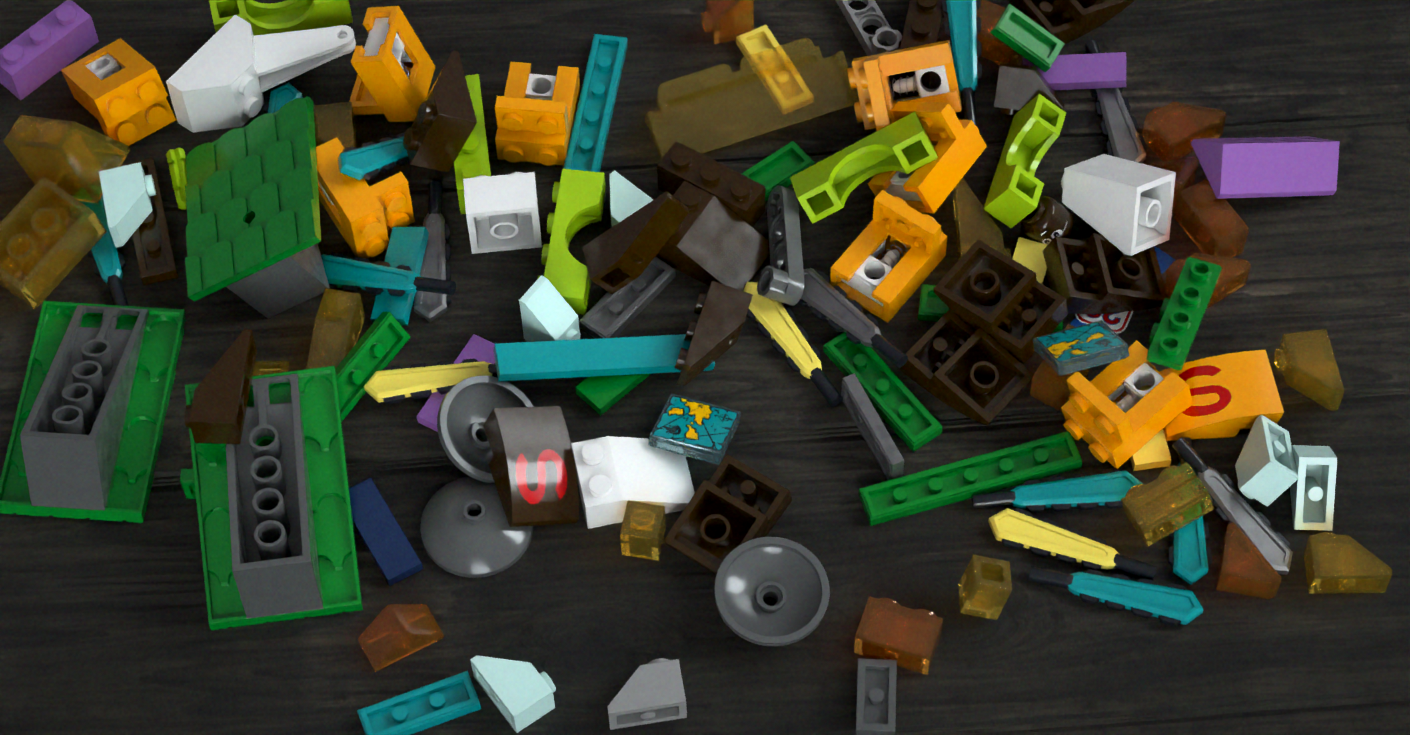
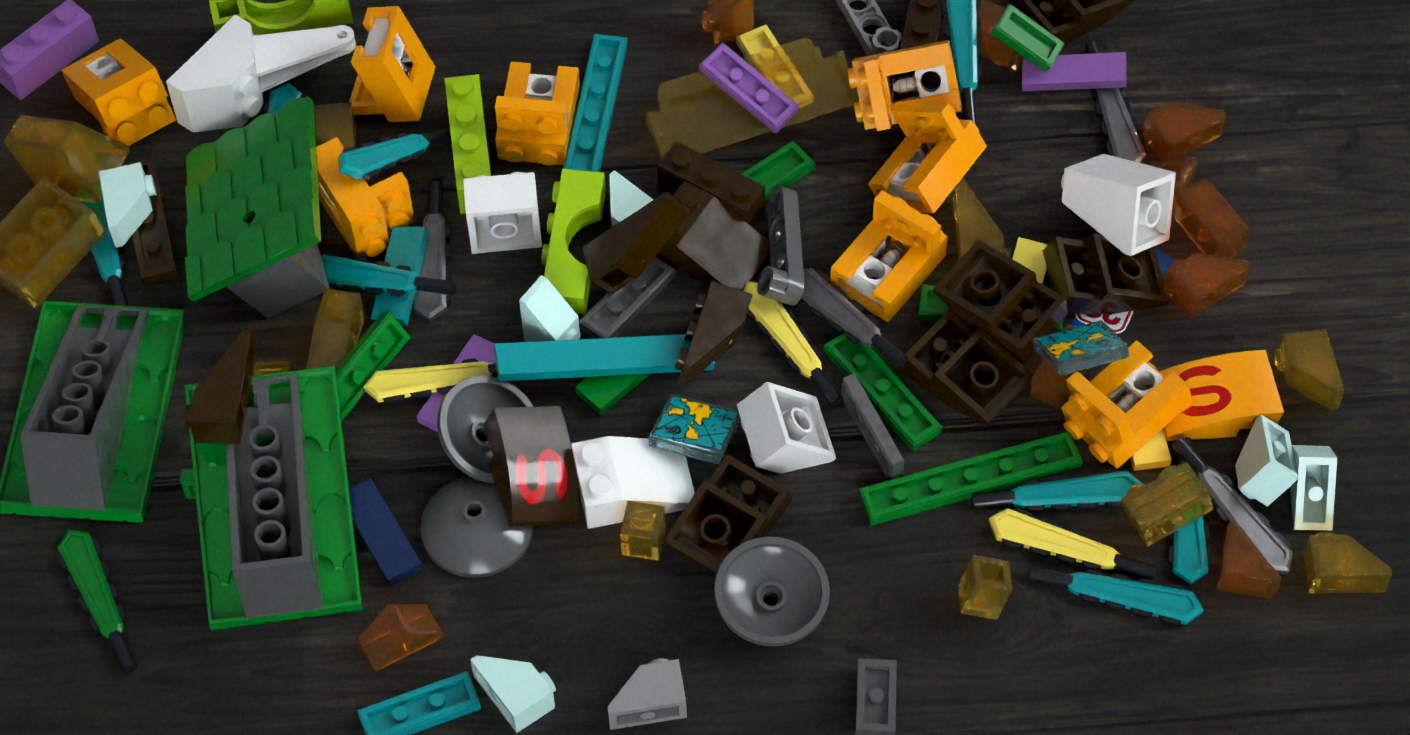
(89, 576): none -> green sword
(177, 166): lime axle -> none
(442, 120): dark brown slope -> none
(749, 88): none -> medium lavender tile
(785, 429): none -> white slope
(897, 147): lime arch -> none
(898, 634): clear orange brick -> none
(1014, 187): lime arch -> none
(1019, 85): dark brown slope -> none
(1048, 221): dark brown head -> none
(1183, 313): green bracket -> none
(1269, 166): medium lavender slope -> none

